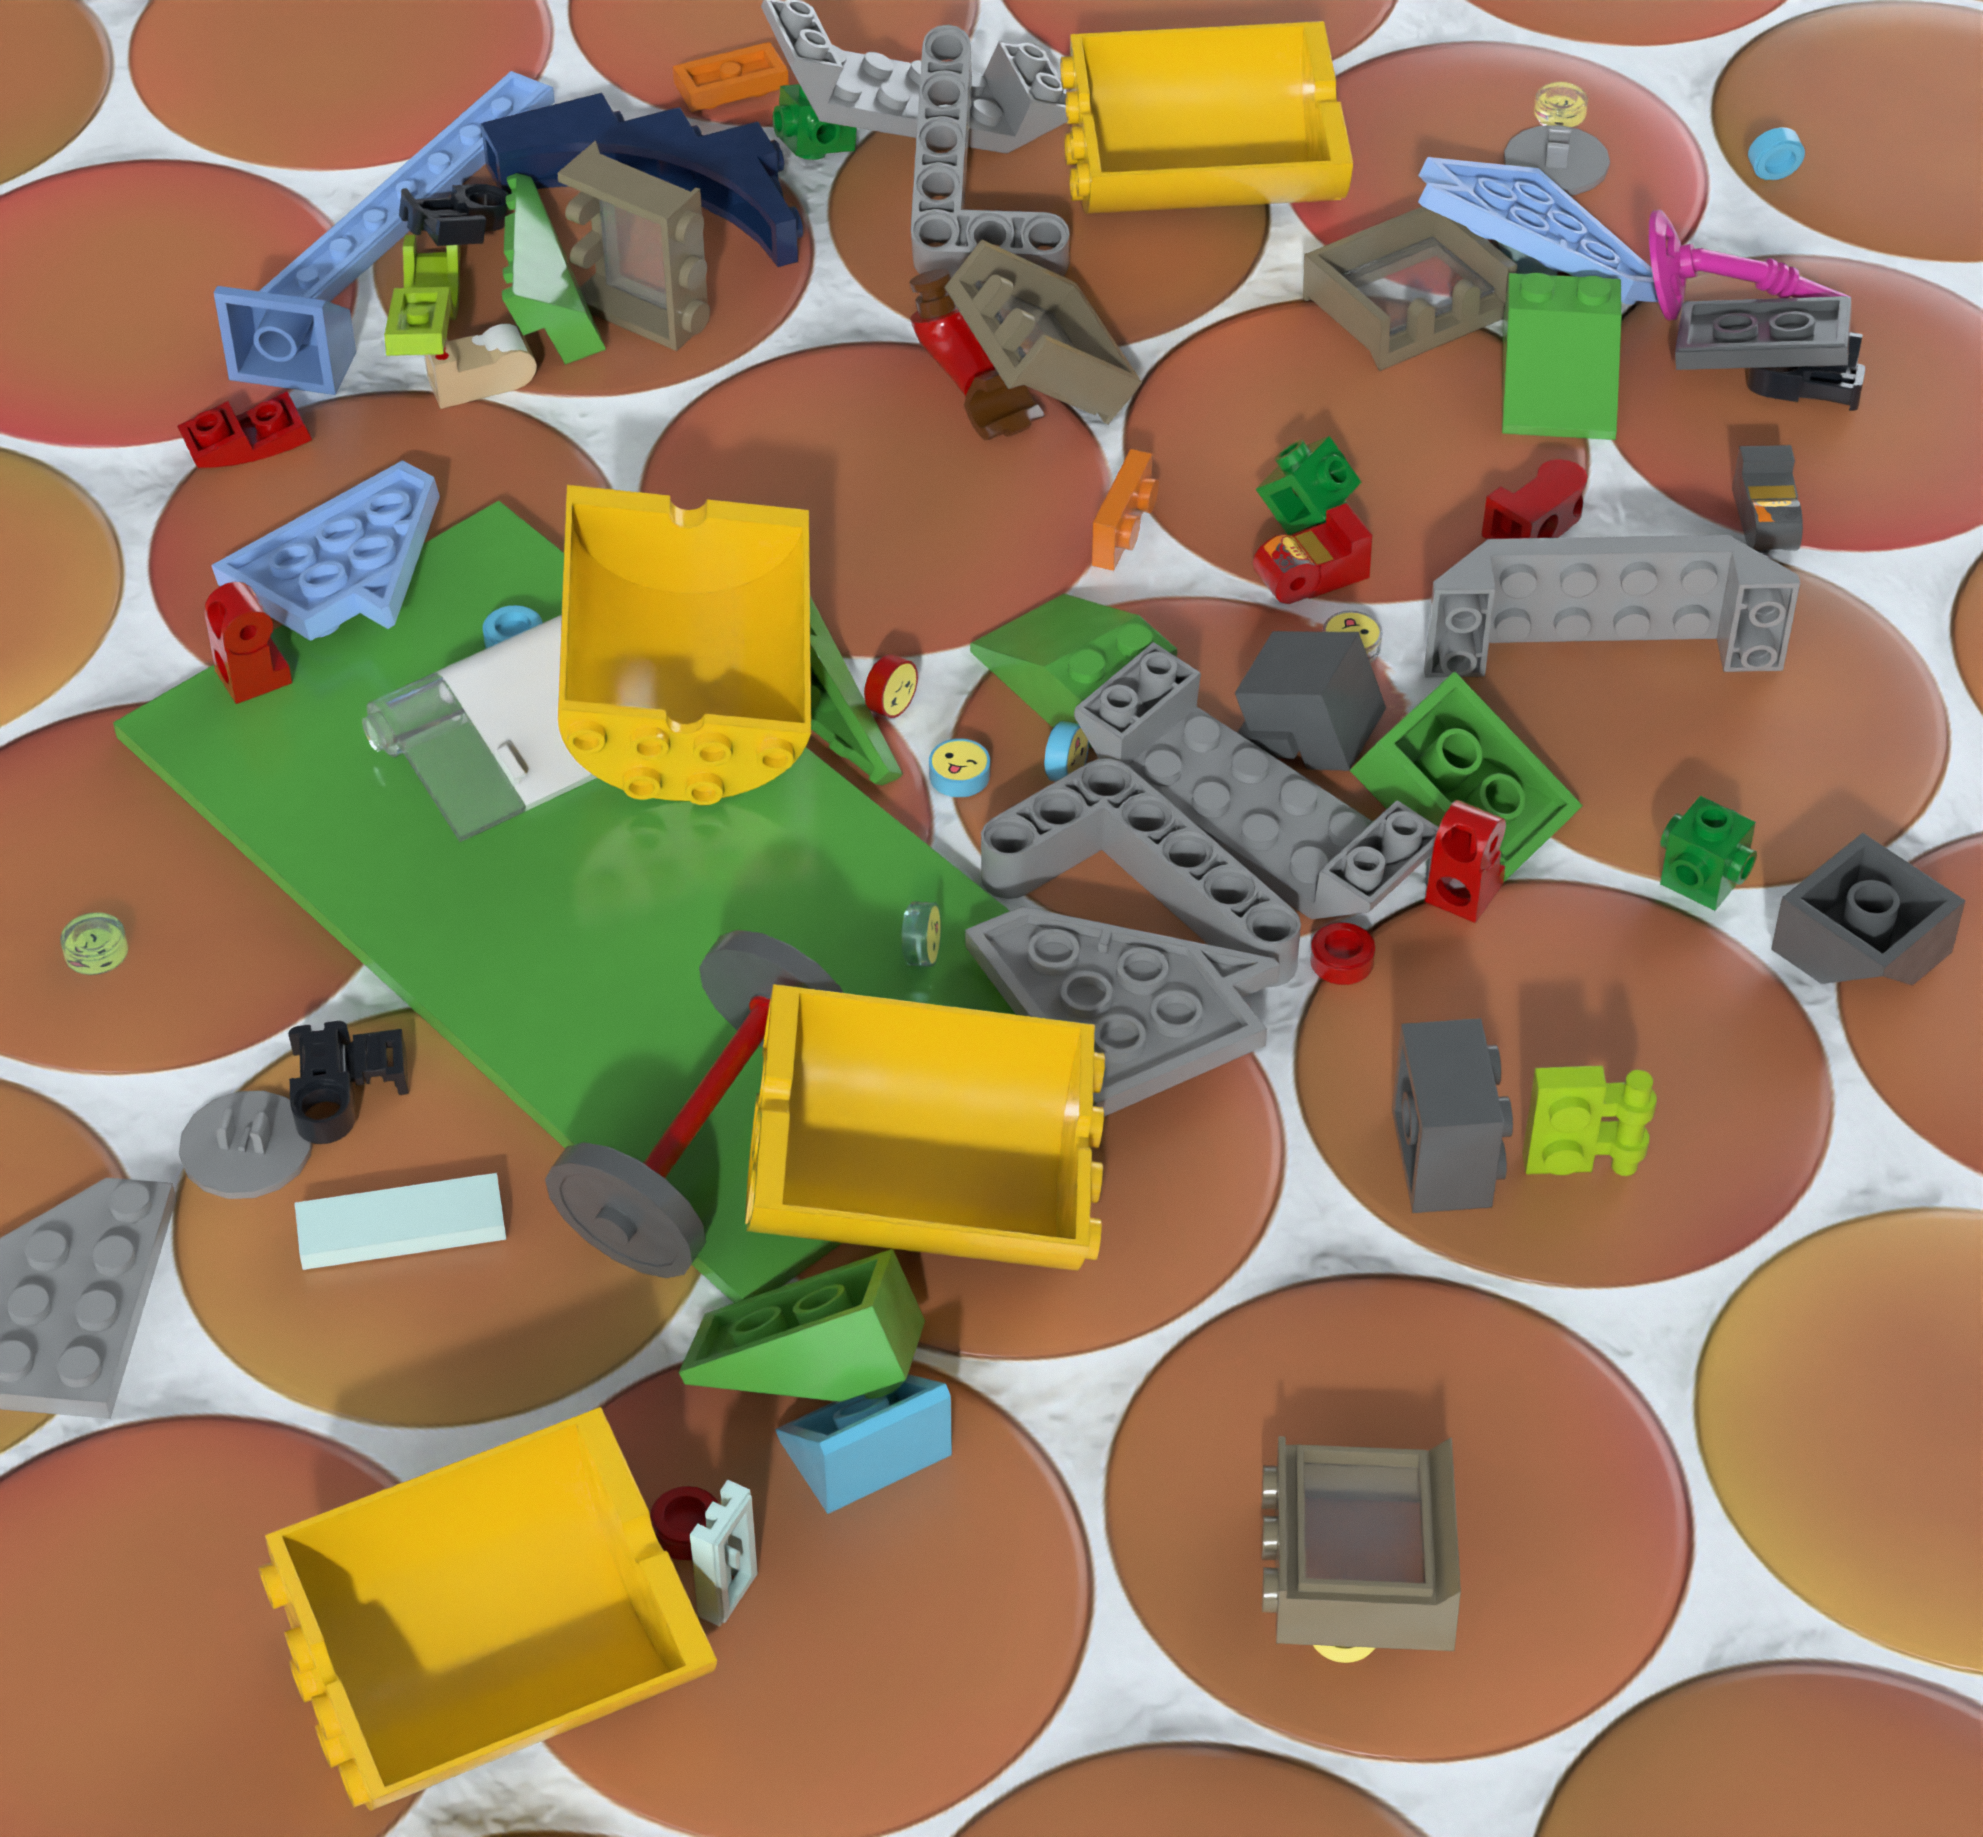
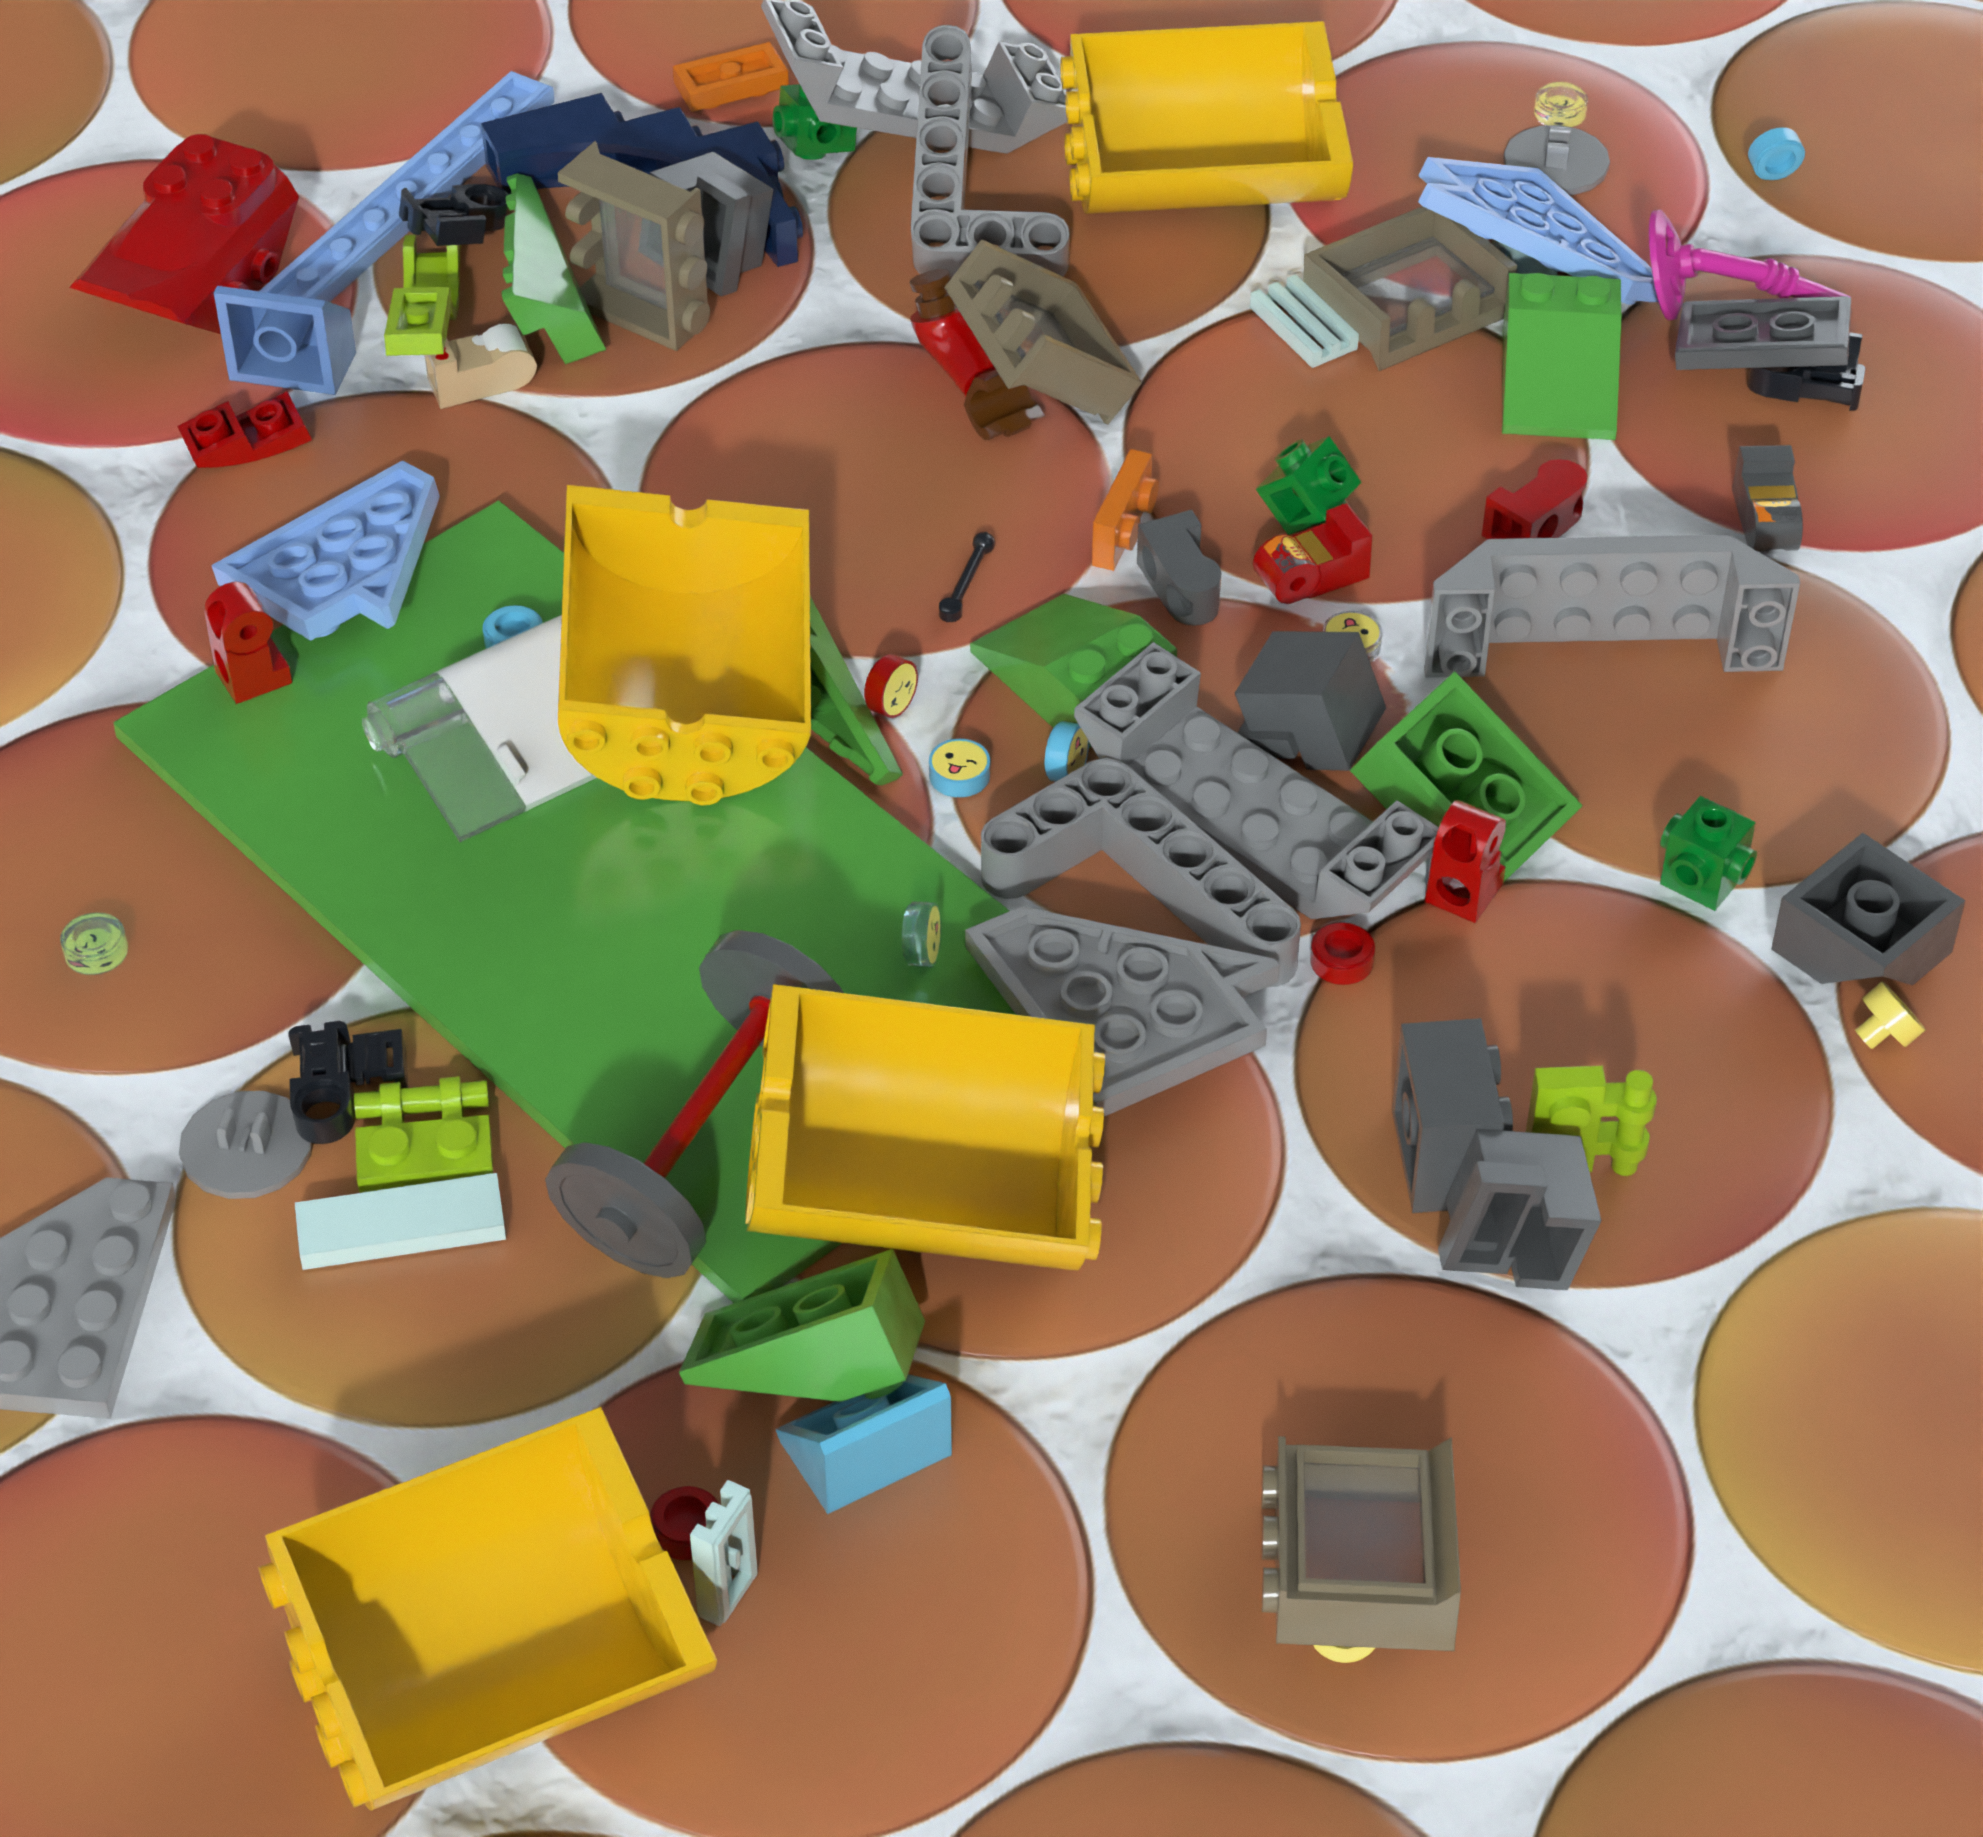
(205, 223): none -> red slope
(422, 1150): none -> lime plate
(733, 213): none -> dark grey plate
(951, 608): none -> black hinge
(1177, 569): none -> dark grey leg
(1312, 318): none -> light aqua tile
(1521, 1207): none -> dark grey plate
(1888, 1018): none -> light yellow tile

